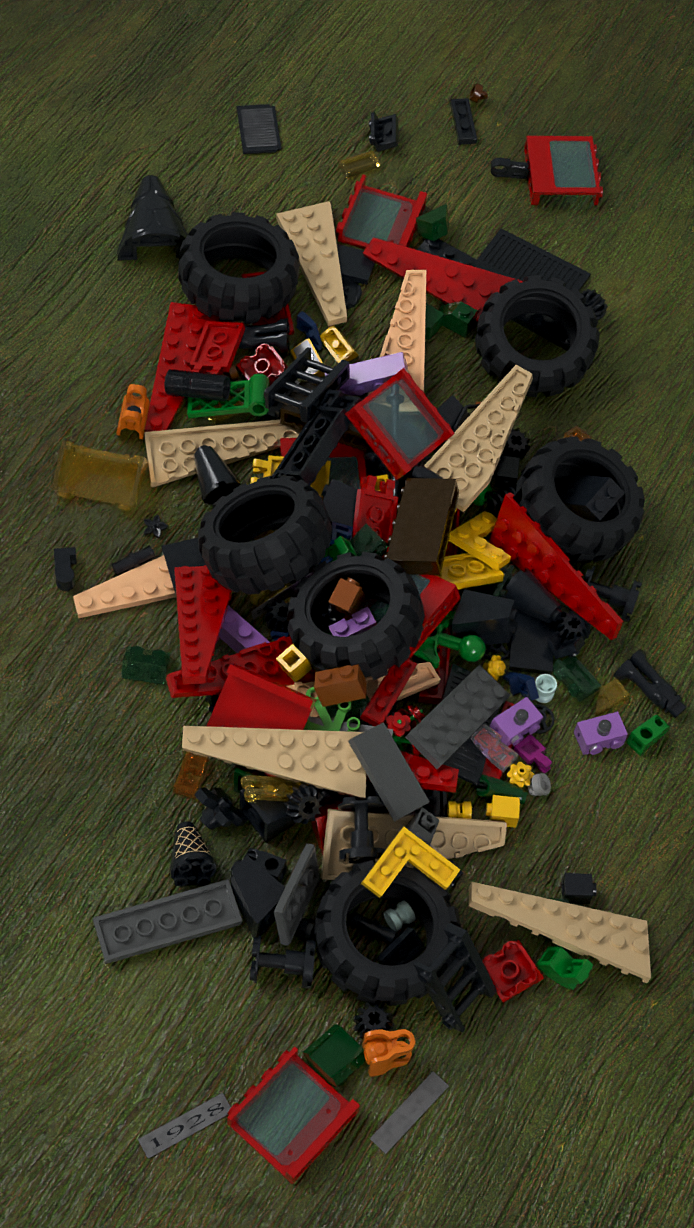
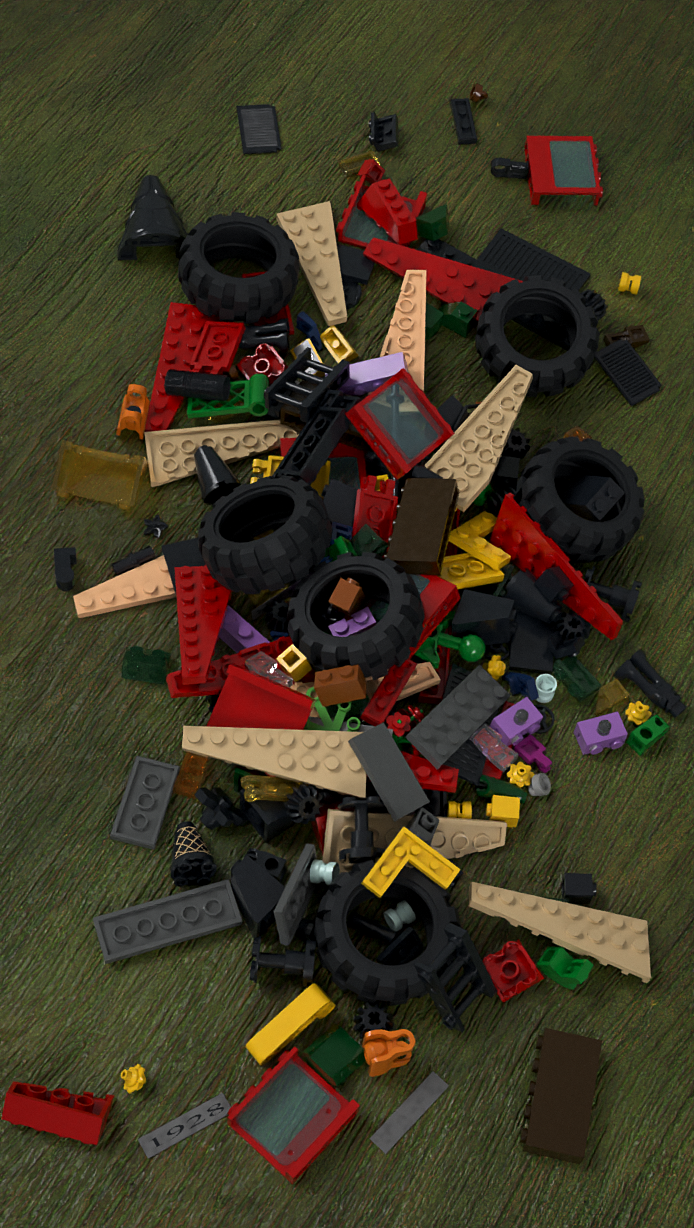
(57, 1111): none -> red wedge
(134, 1078): none -> yellow plant
(145, 802): none -> dark grey tile
(267, 667): none -> clear slope
(289, 1023): none -> yellow beam
(323, 872): none -> light aqua wheel
(372, 171): none -> red slope
(389, 211): none -> red wedge
(554, 584): none -> black brick
(561, 1096): none -> dark brown brick
(625, 282): none -> yellow wheel
(628, 371): none -> black window
(635, 335): none -> dark brown slope
(638, 713): none -> yellow plant

